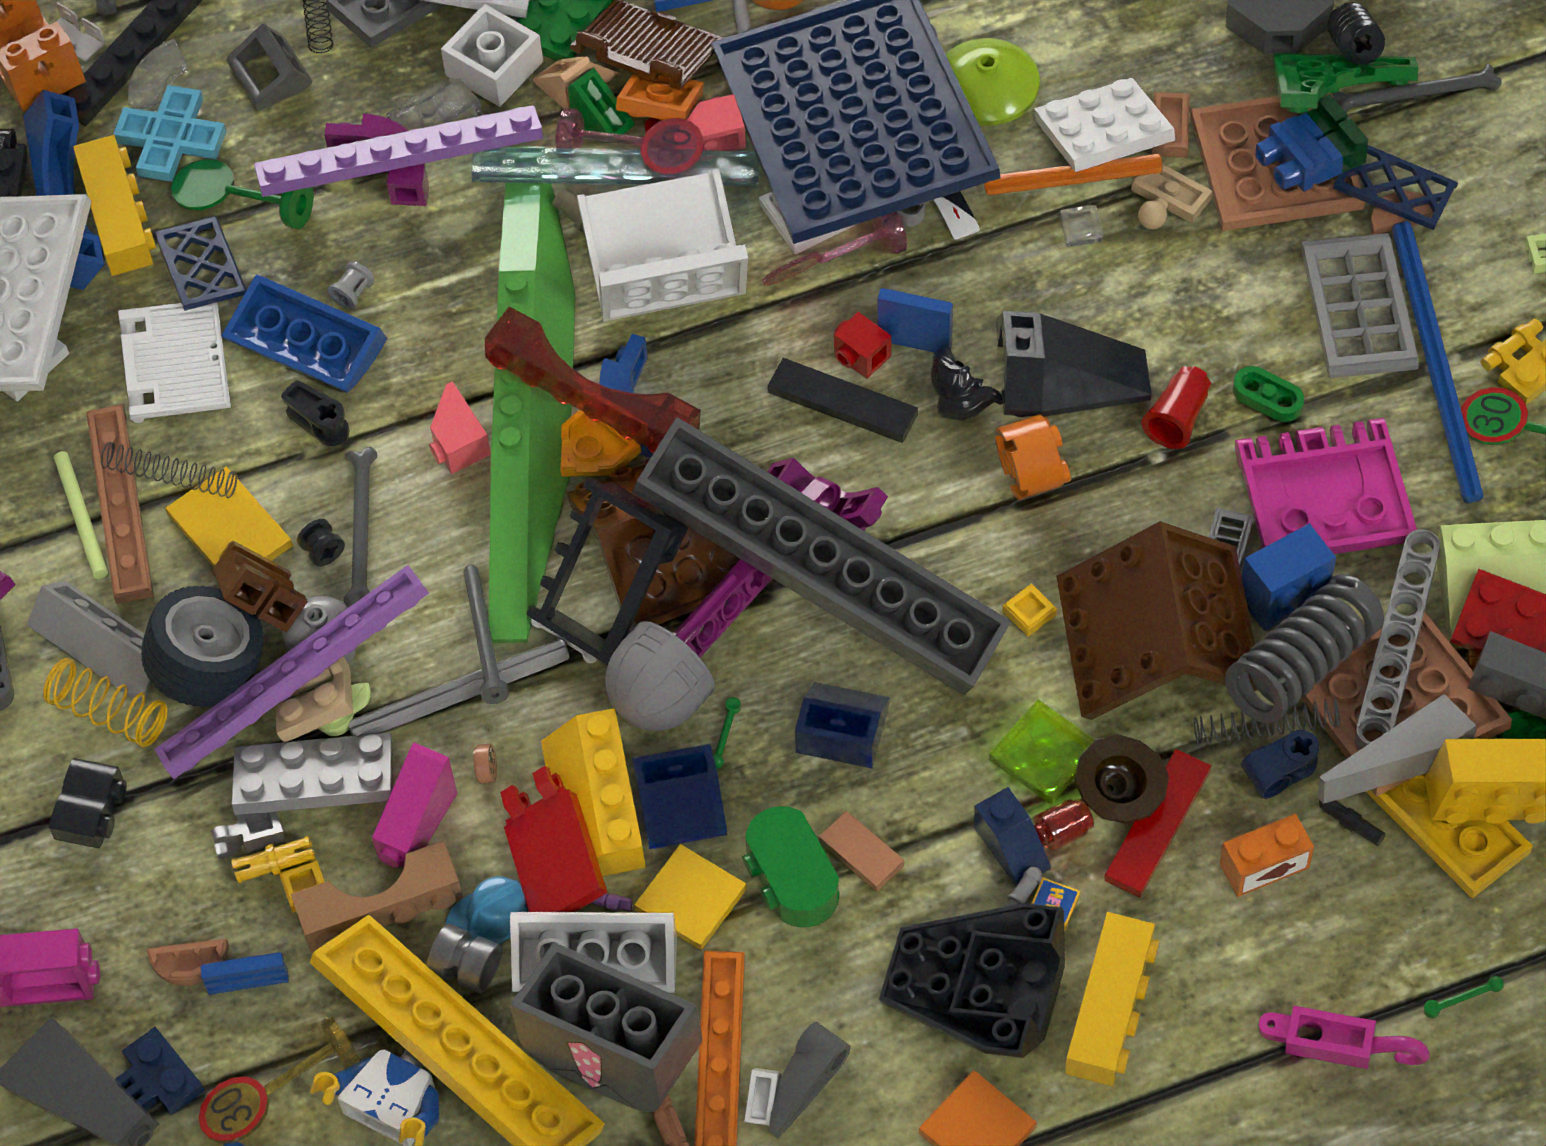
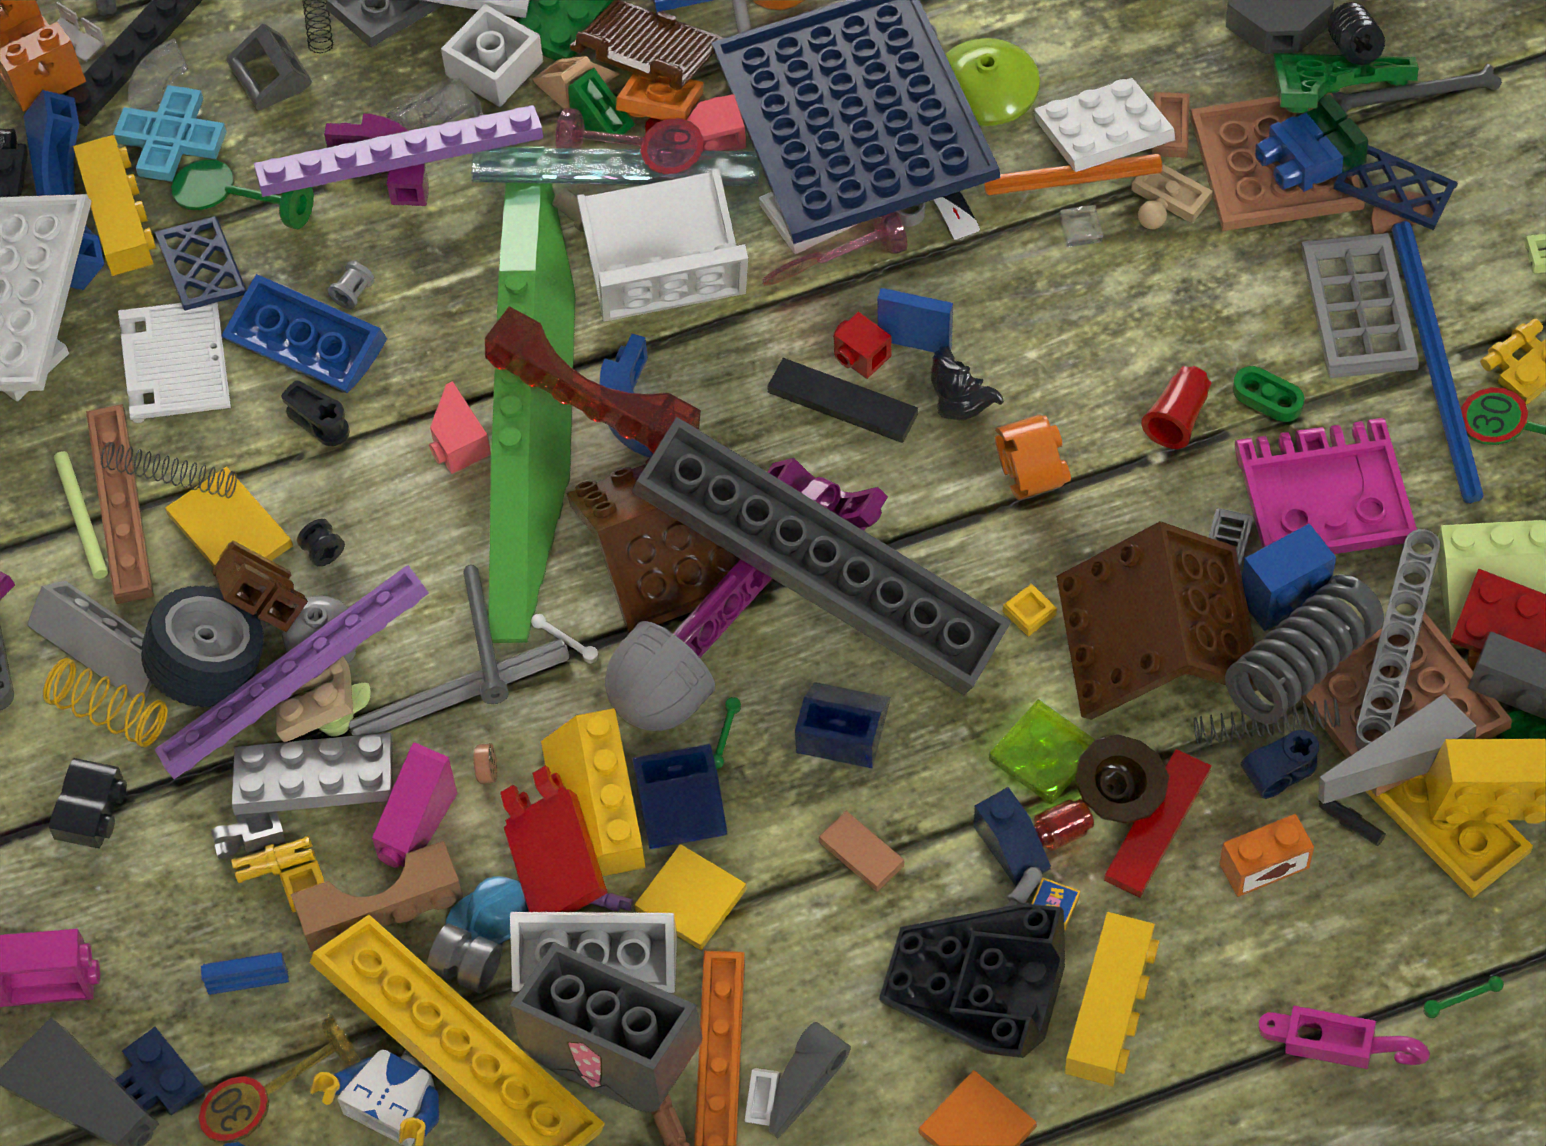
(183, 962): nougat tile -> none
(361, 463): dark grey piece -> none
(593, 448): light orange plate -> none
(661, 550): black hinge -> none
(791, 867): green brick -> none
(1066, 367): black wedge -> none

